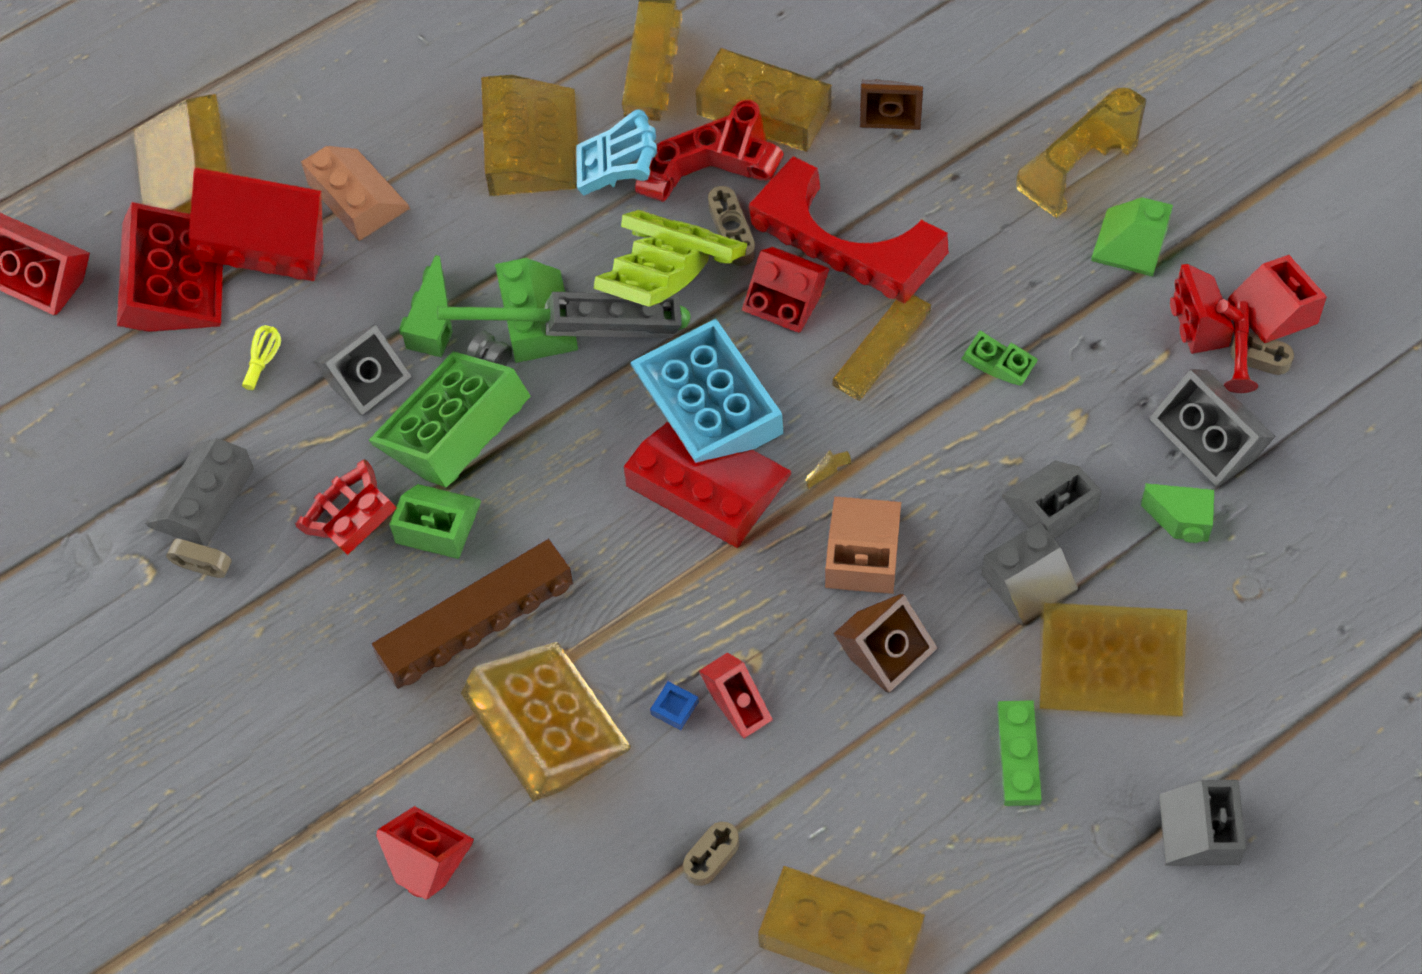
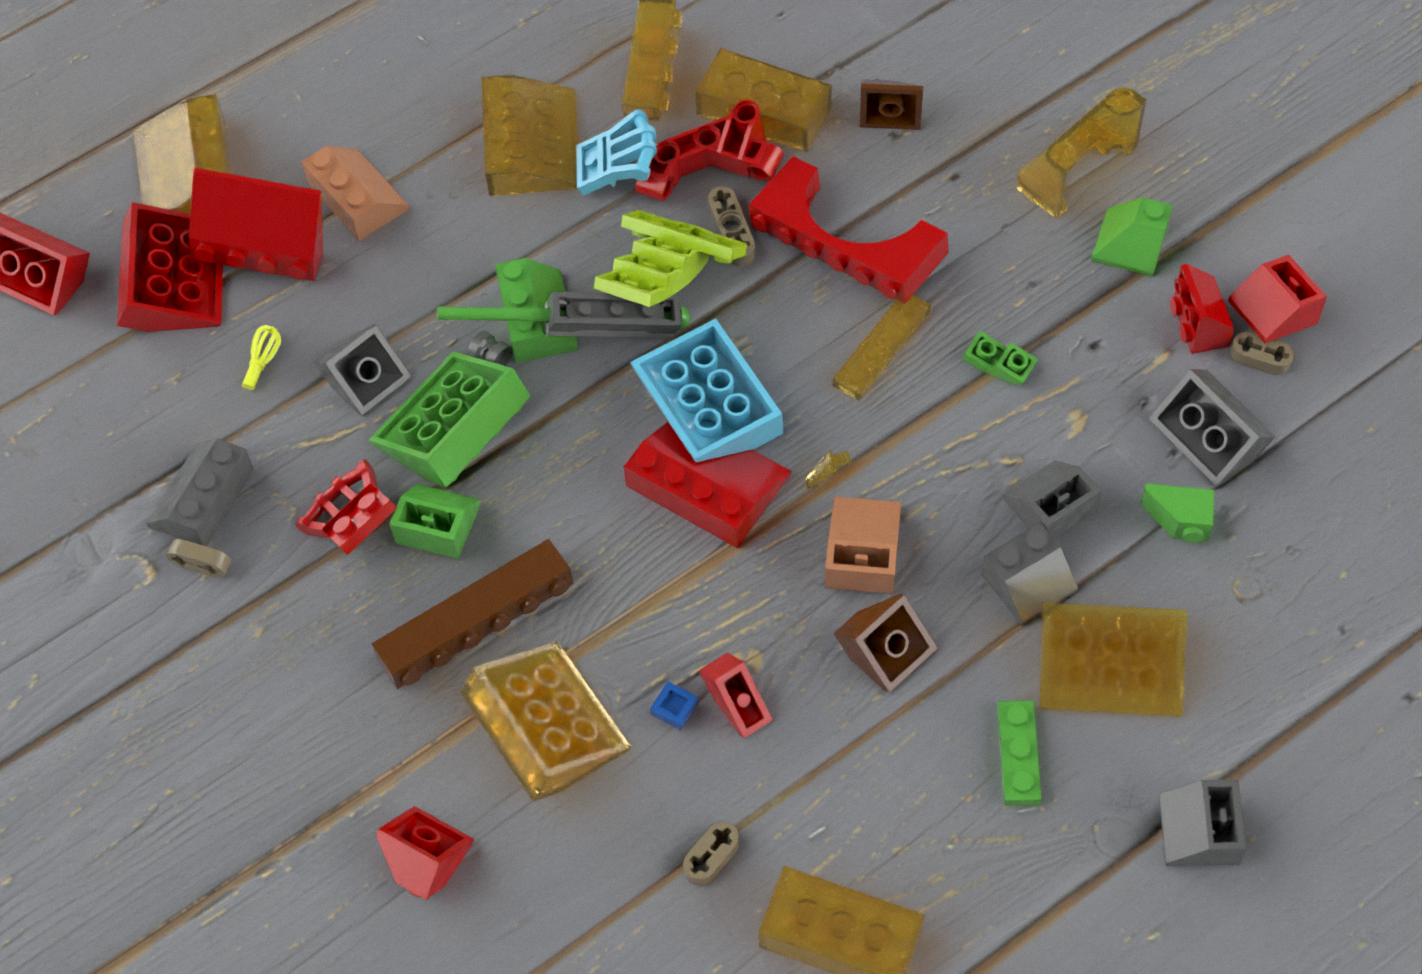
(421, 328): bright green slope -> none
(784, 288): red slope -> none
(1240, 315): red piece -> none

